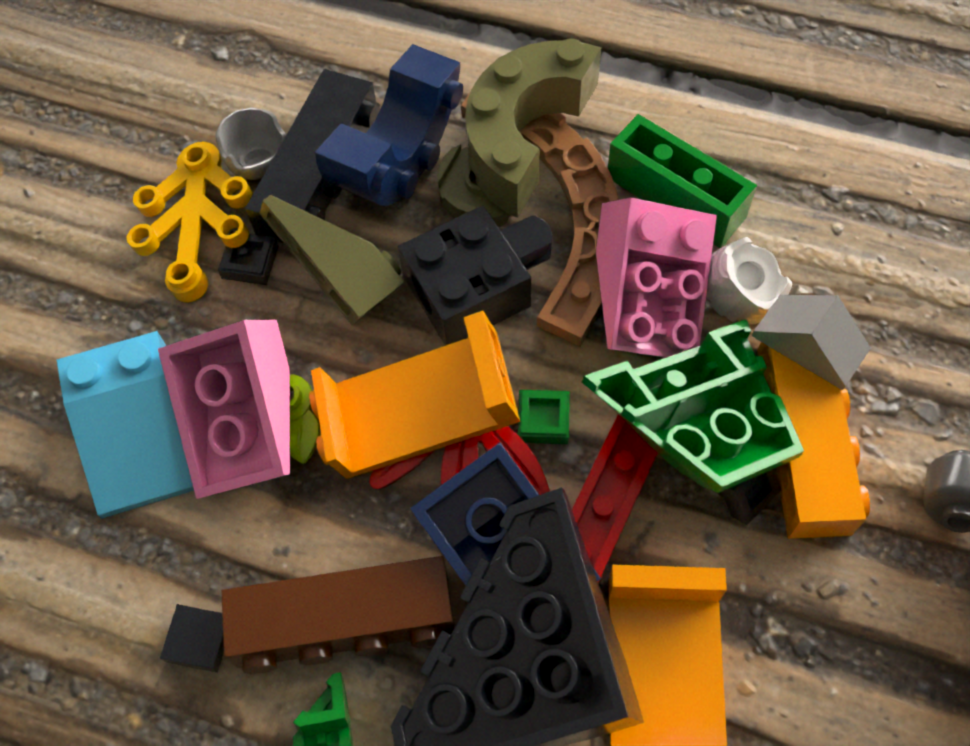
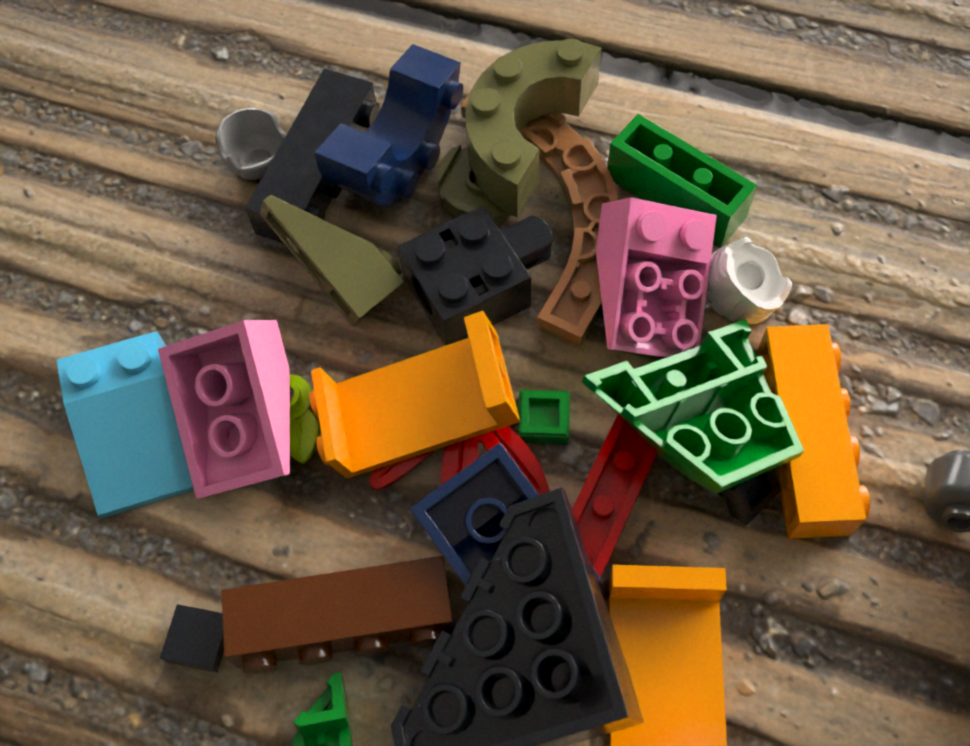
(196, 167): yellow plant -> none
(250, 261): black tile -> none
(816, 335): light grey slope -> none

